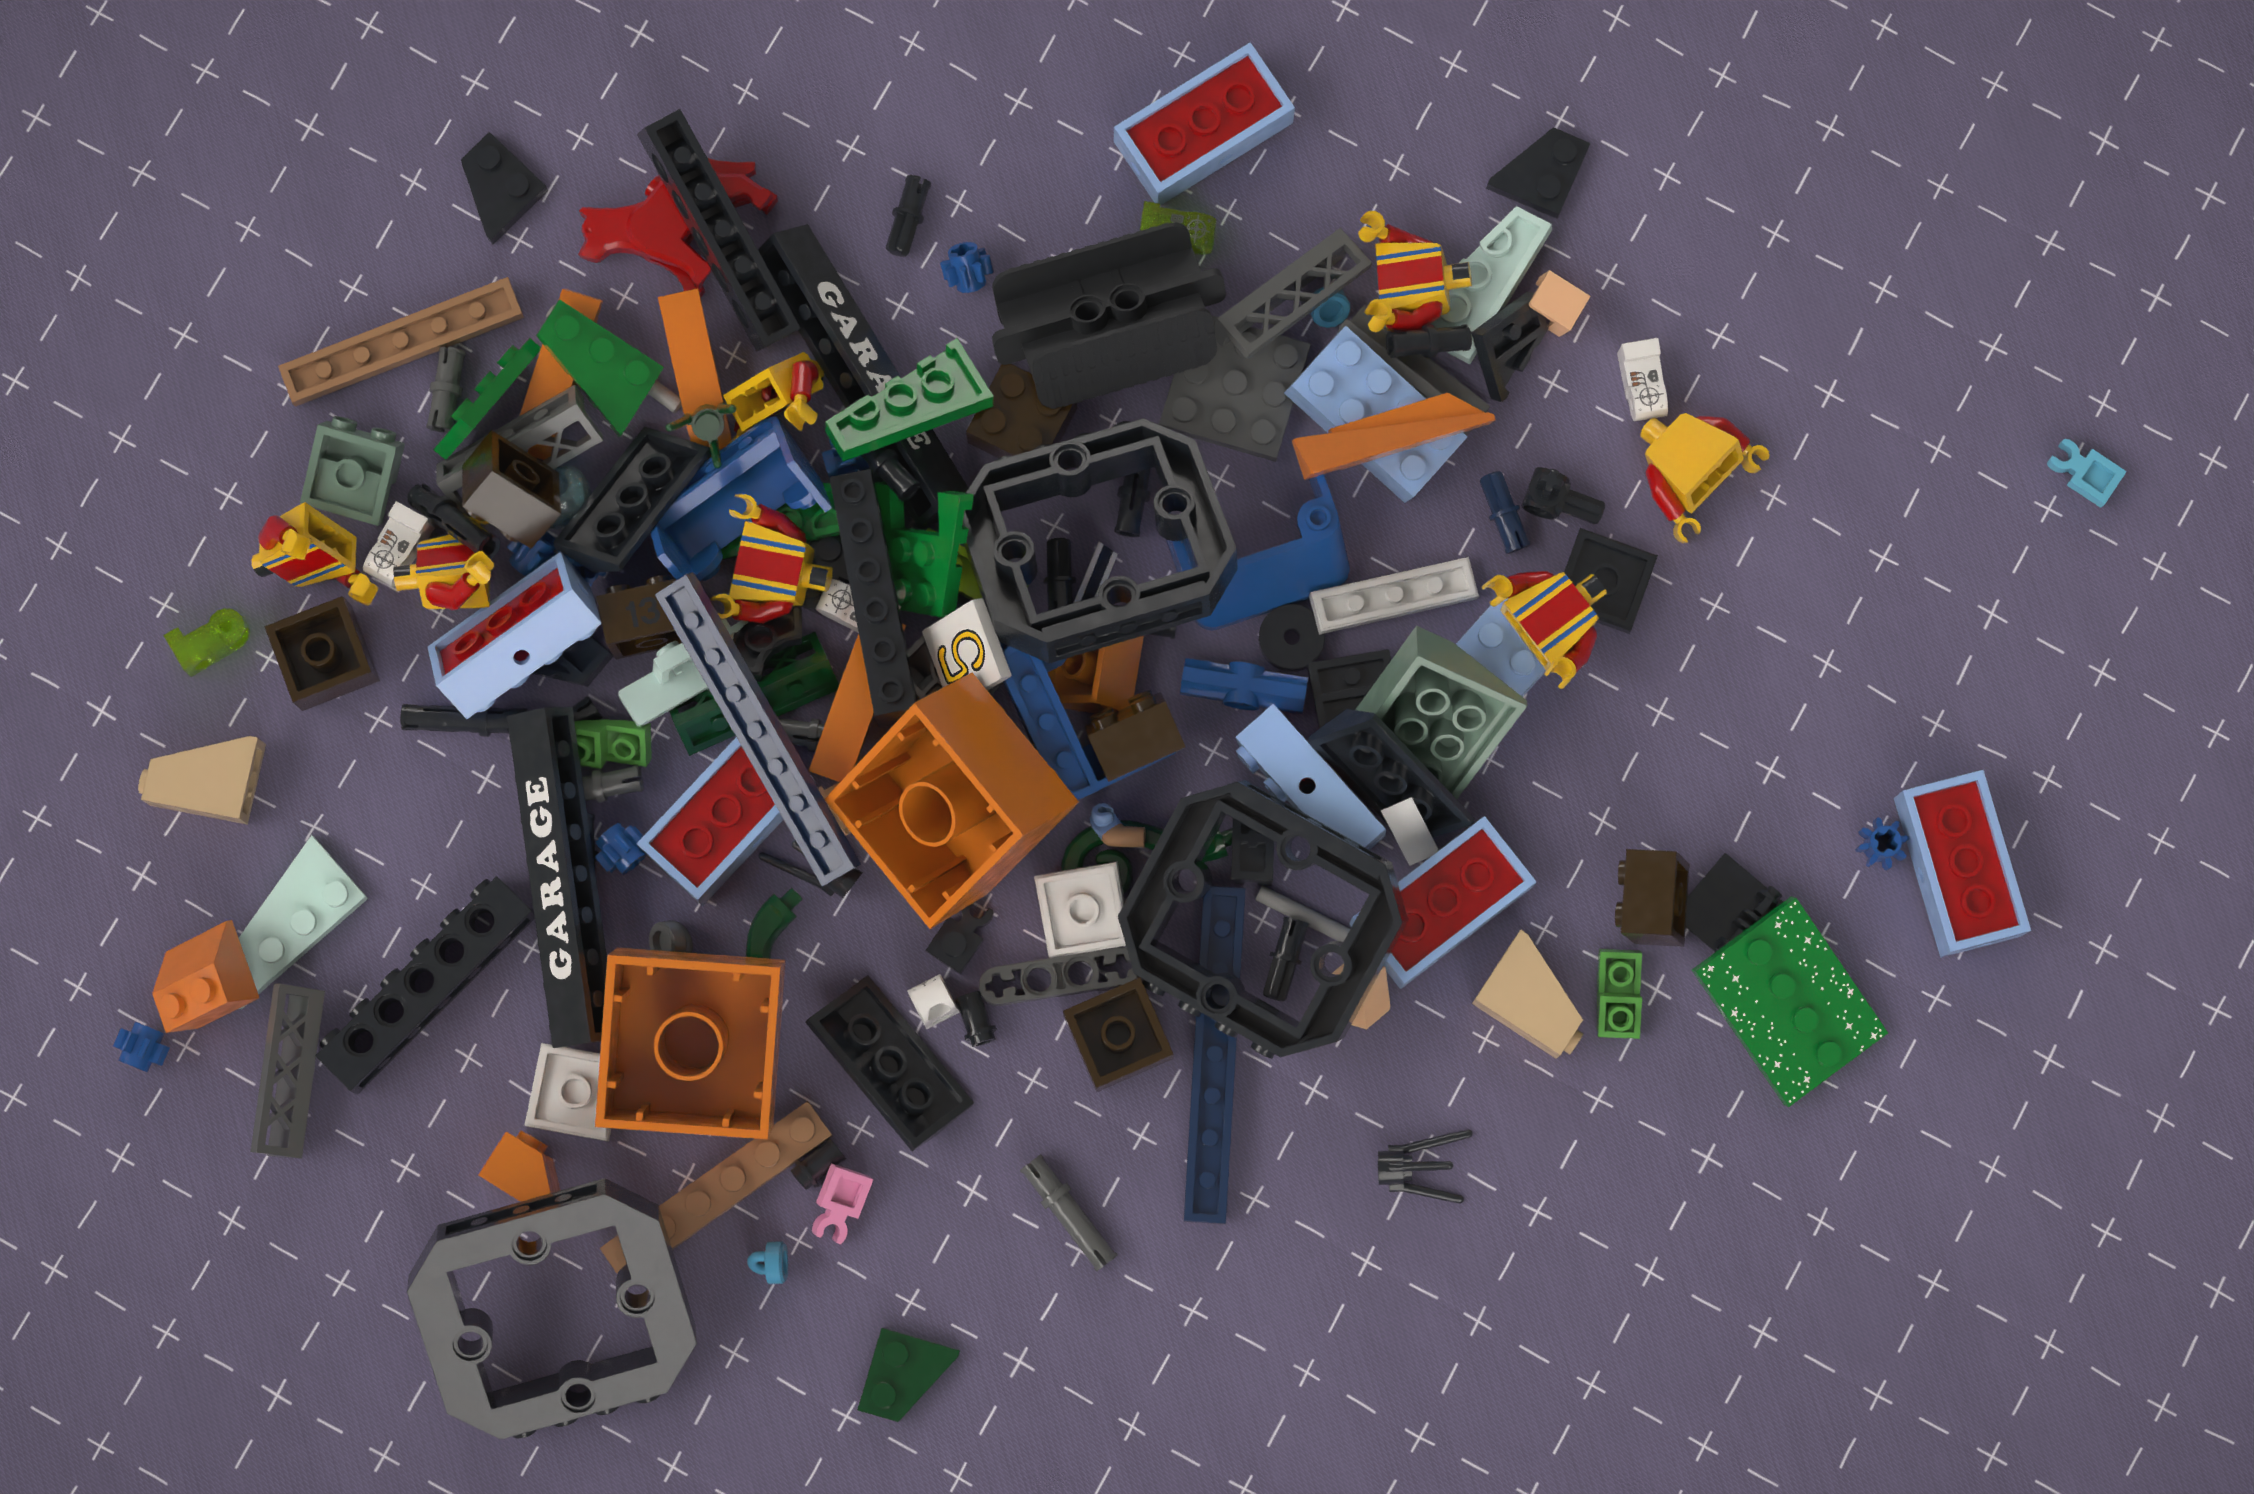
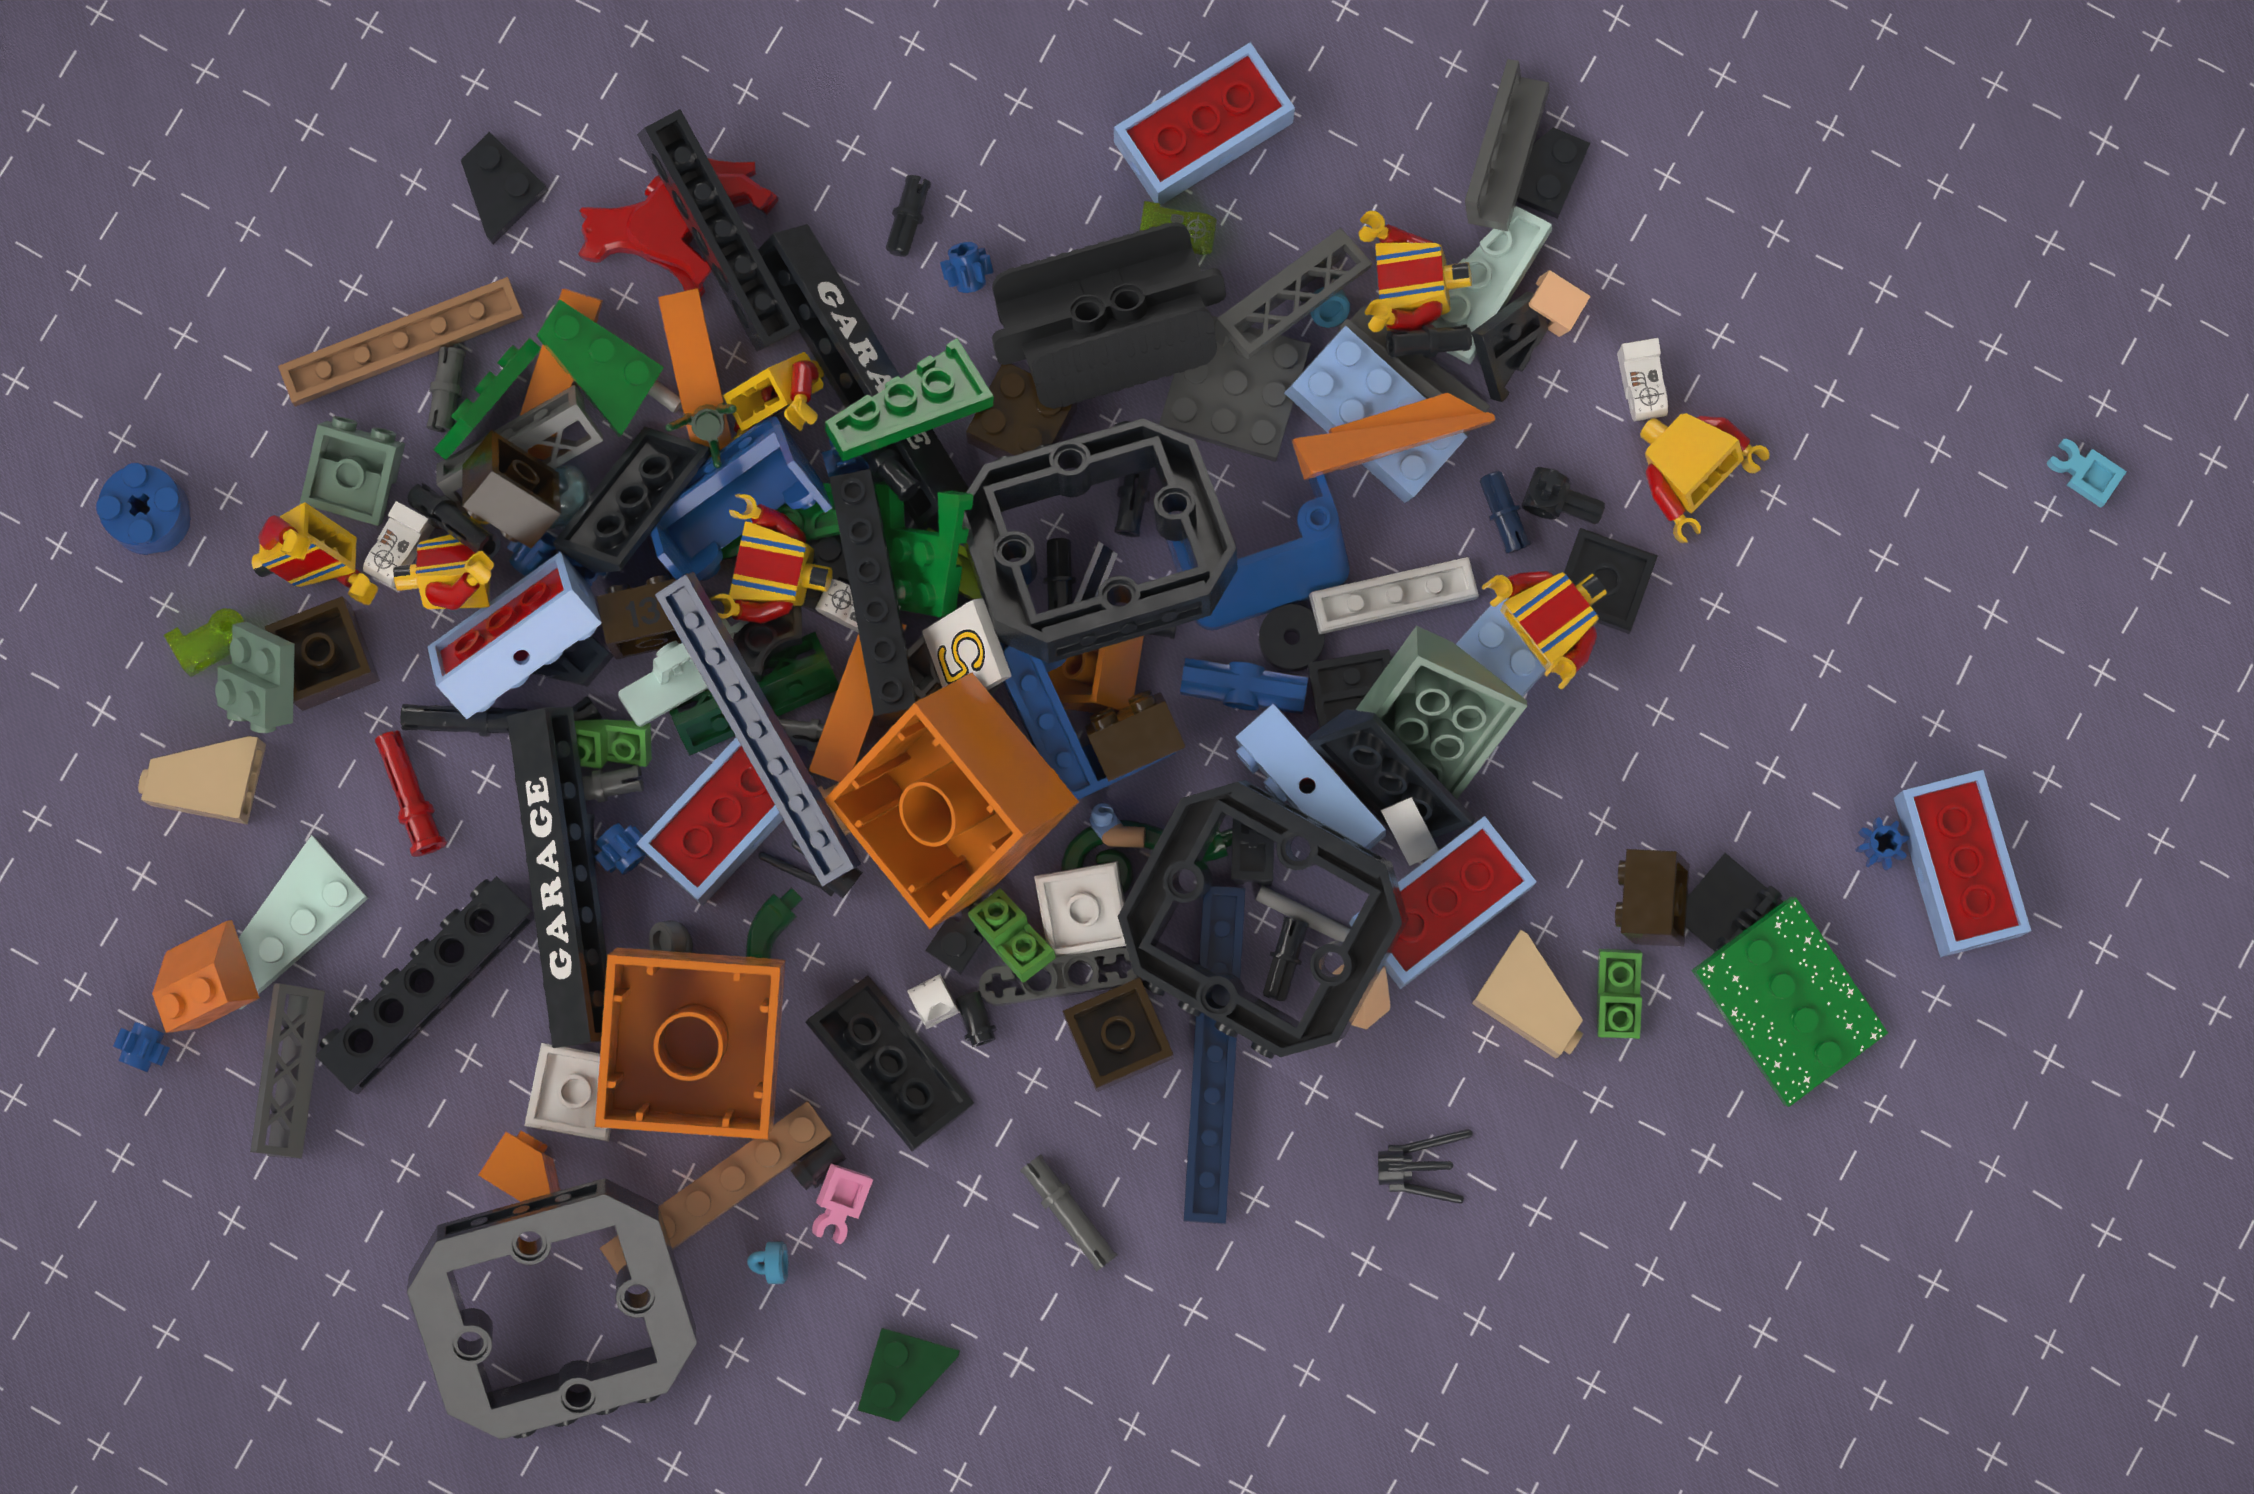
(125, 496): none -> blue brick
(259, 680): none -> sand green plate
(415, 811): none -> red pin
(1011, 936): none -> bright green slope
(1505, 149): none -> dark grey fence

